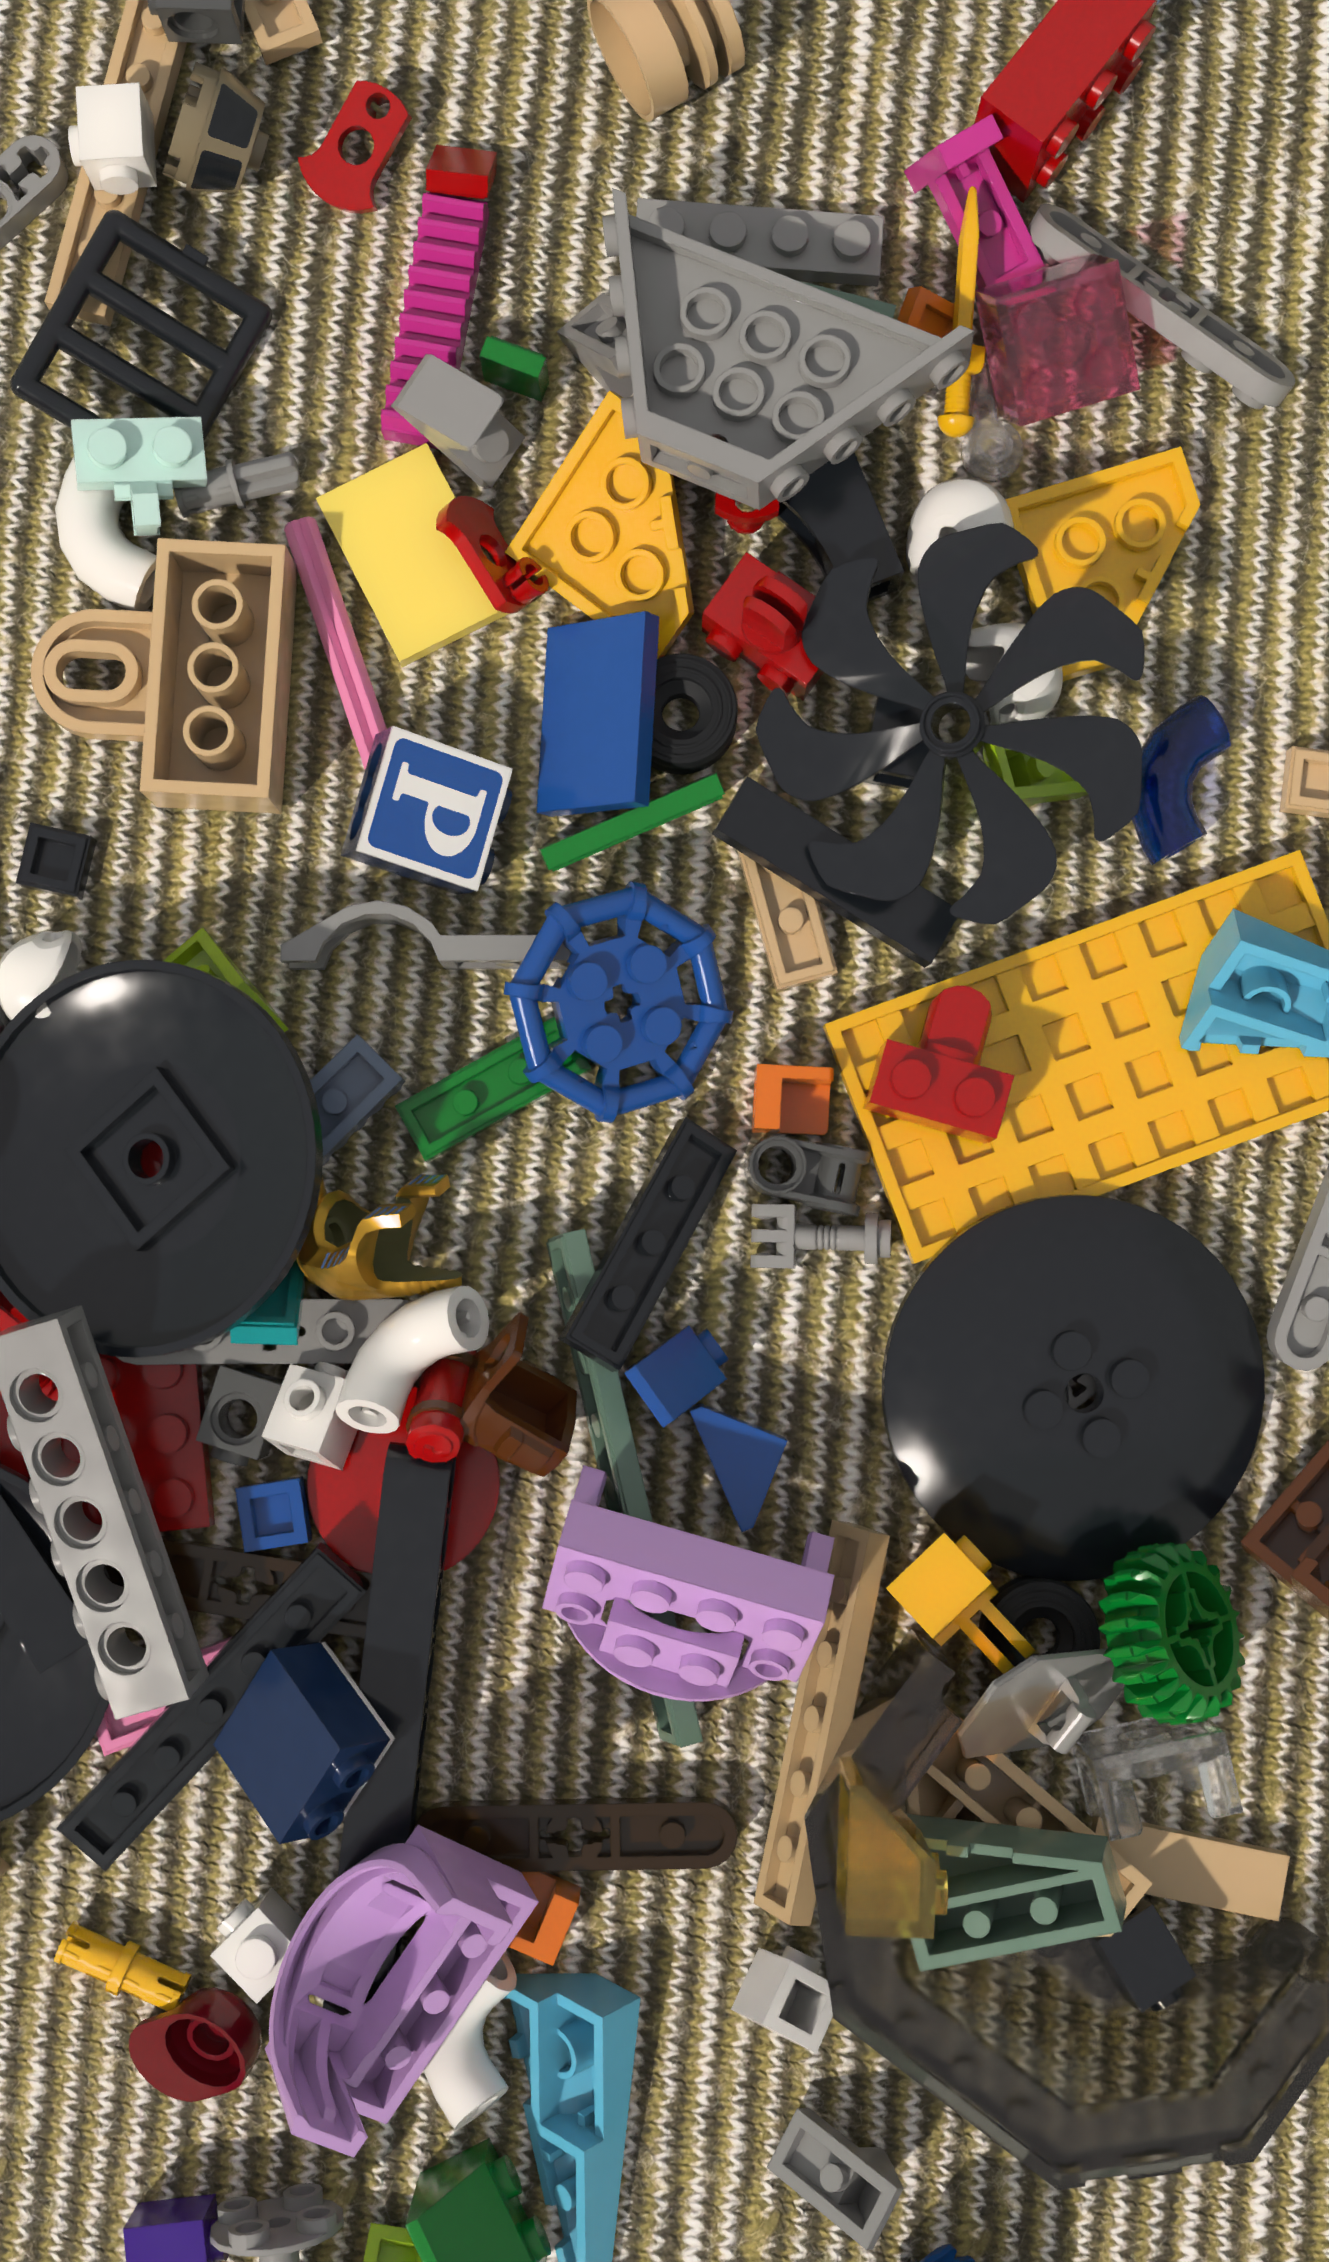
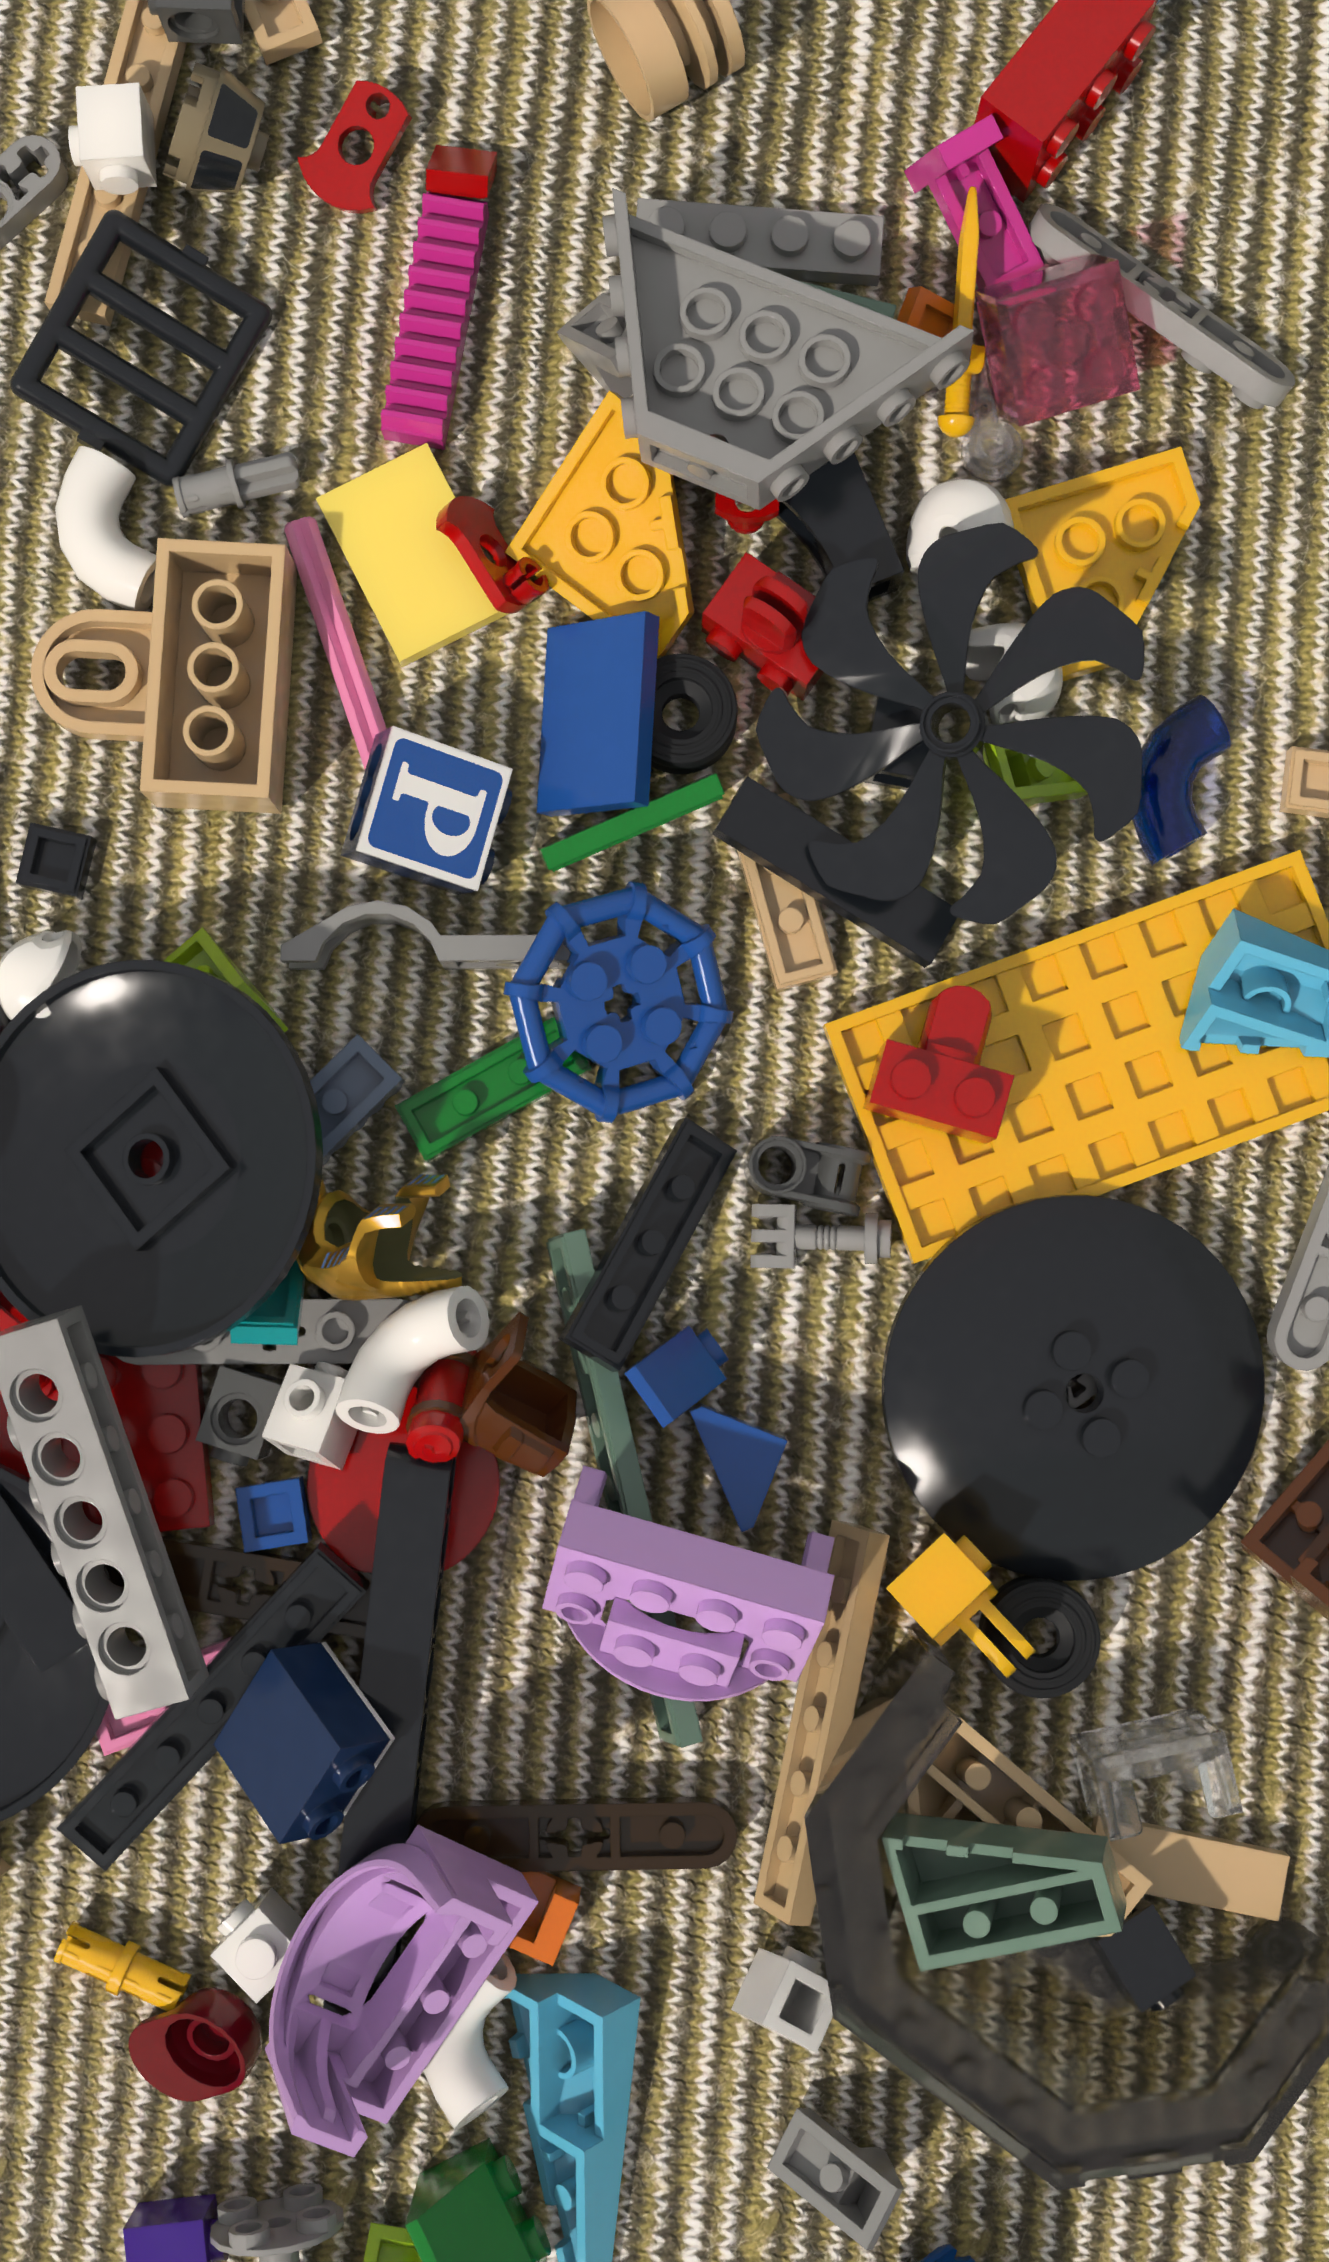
(139, 461): light aqua hinge -> none
(459, 419): light grey slope -> none
(514, 368): green tile -> none
(791, 1099): orange panel -> none
(883, 1865): clear yellow slope -> none
(1041, 1704): light grey shield -> none
(1172, 1634): green gear -> none

